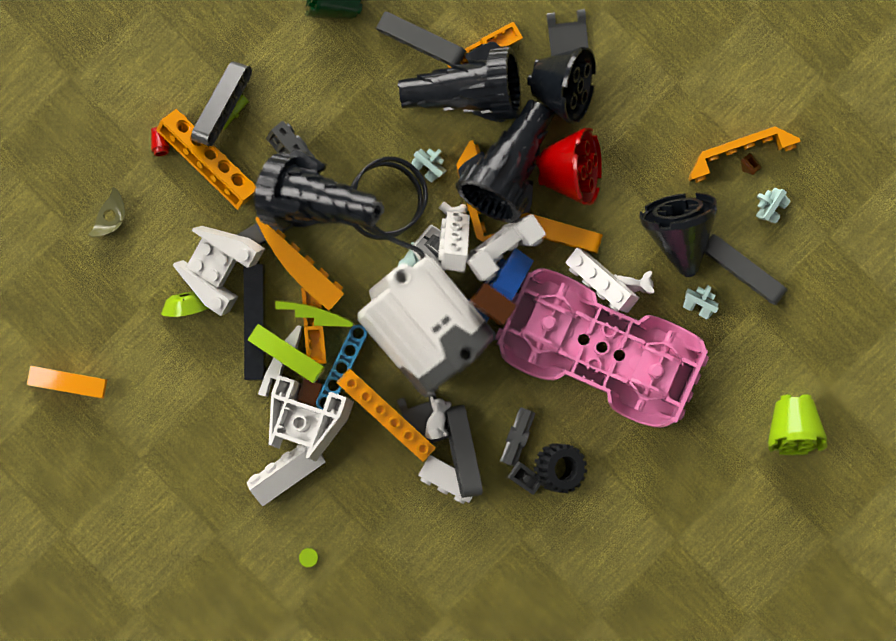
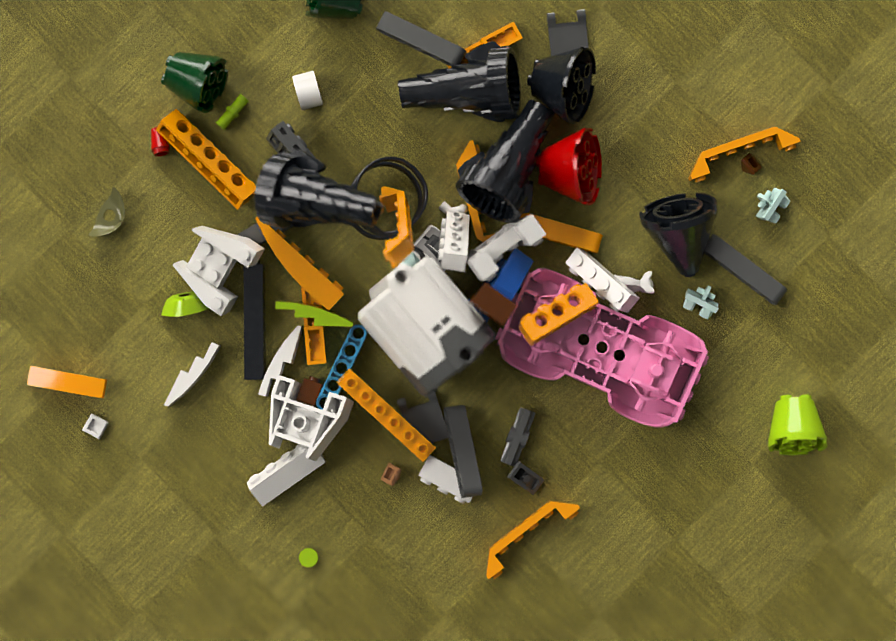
(95, 426): none -> white tile
(187, 380): none -> white slope
(196, 78): none -> dark green cone
(221, 103): beam -> none
(286, 353): lime slope -> none
(307, 90): none -> white piece
(391, 474): none -> medium nougat slope
(398, 248): none -> light orange slope
(435, 169): light aqua hips -> none
(436, 422): white animal -> none
(494, 566): none -> light orange slope
(534, 333): none -> light orange brick
(574, 468): black tyre -> none

